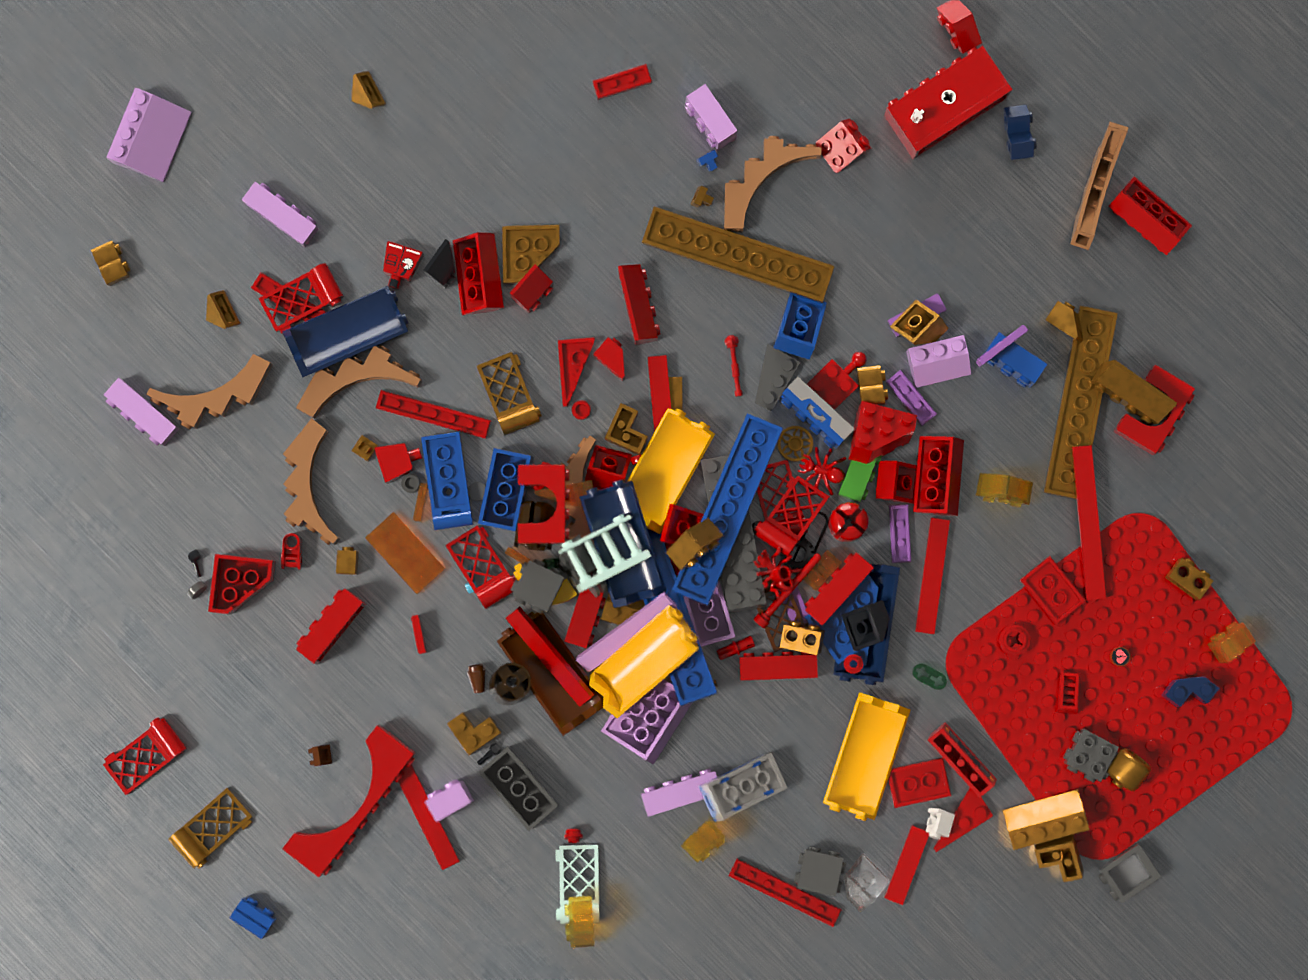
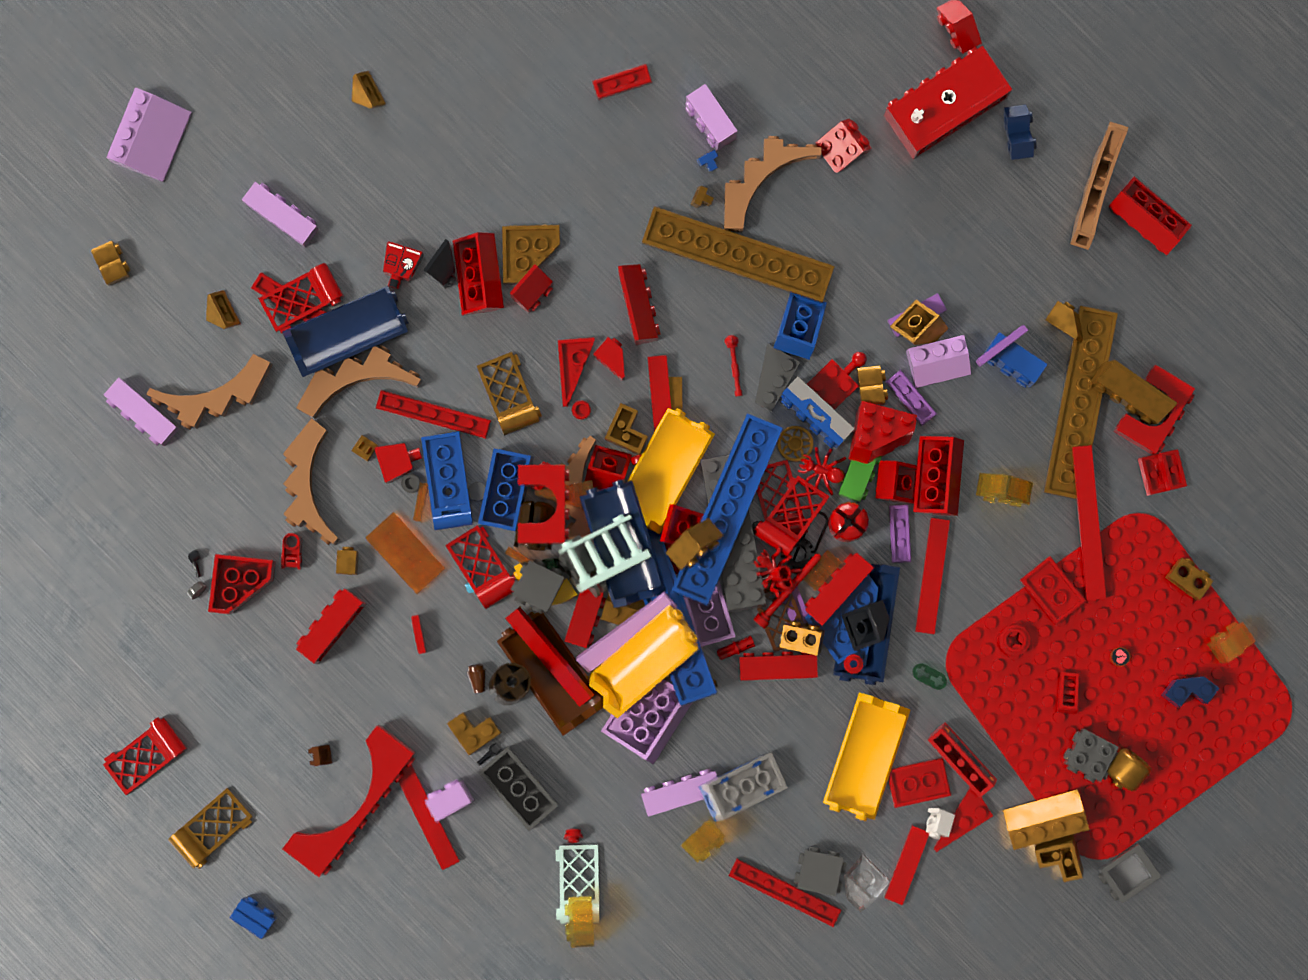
(1162, 472): none -> red slope

